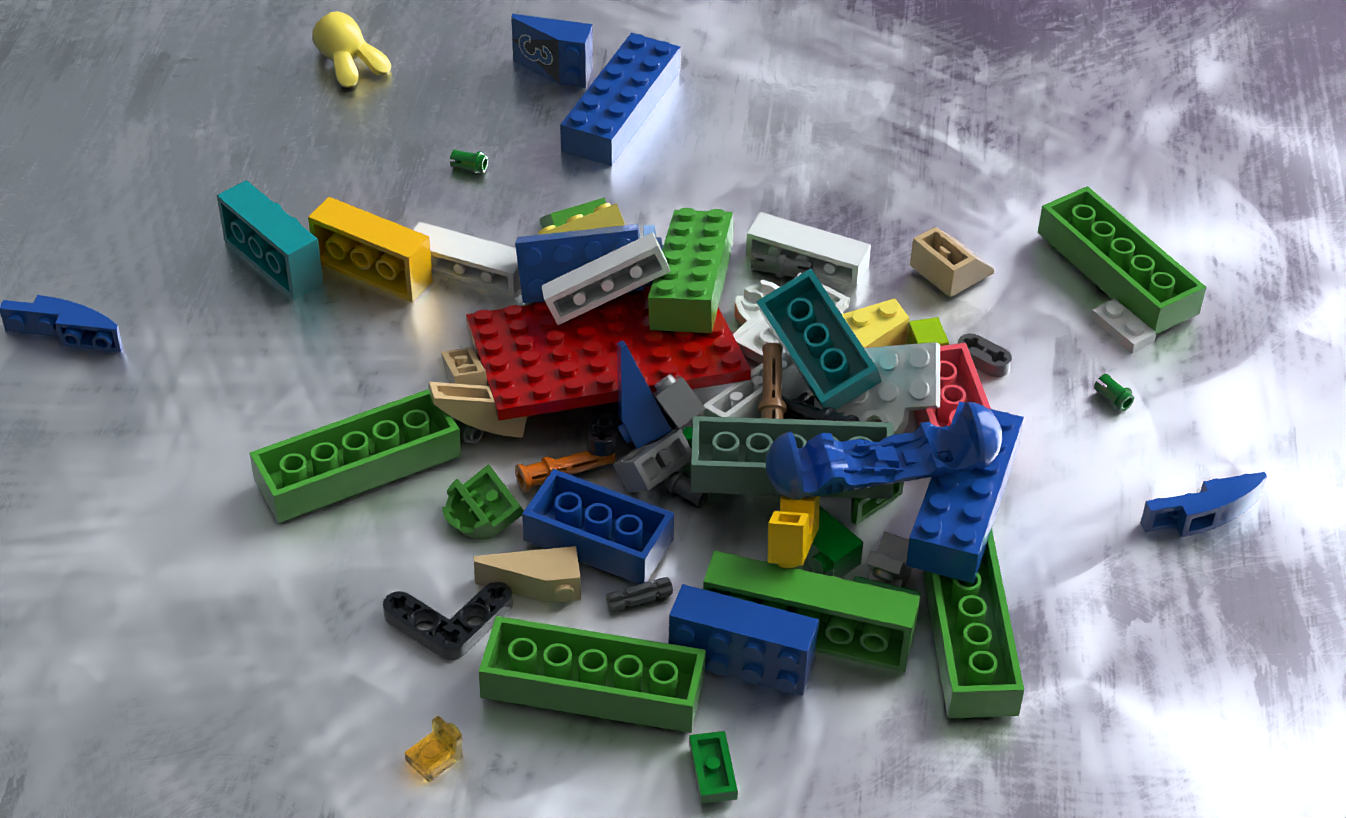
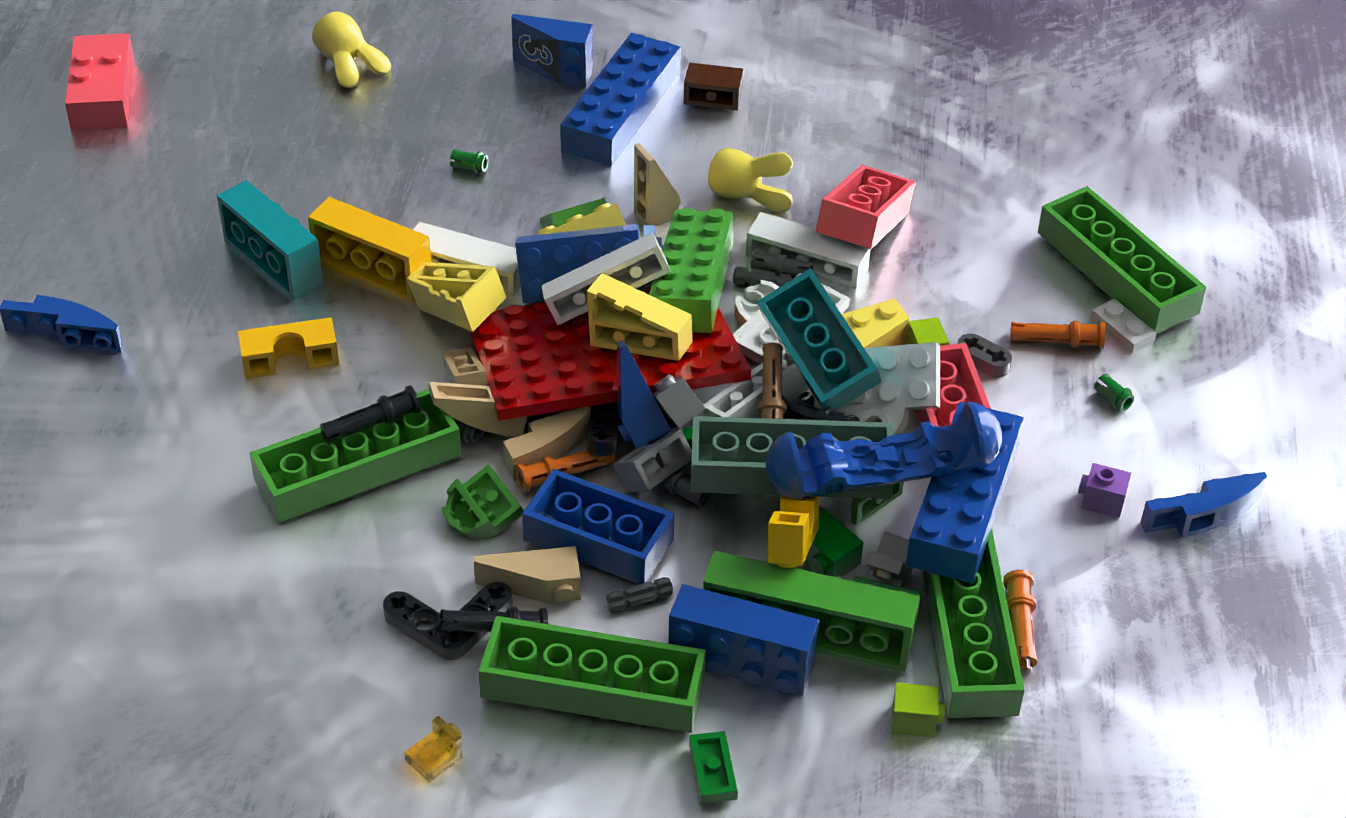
(100, 81): none -> coral brick
(266, 345): none -> yellow arch
(385, 410): none -> black pin
(457, 292): none -> light yellow wedge
(483, 621): none -> black pin
(547, 437): none -> tan slope
(638, 319): none -> light yellow wedge
(653, 193): none -> tan slope
(713, 86): none -> reddish brown brick
(739, 176): none -> light yellow piece
(742, 276): none -> dark grey axle
(865, 206): none -> coral brick
(916, 710): none -> lime brick
(947, 262): tan slope -> none
(1021, 606): none -> orange pin
(1071, 334): none -> orange pin
(1104, 489): none -> medium lavender brick

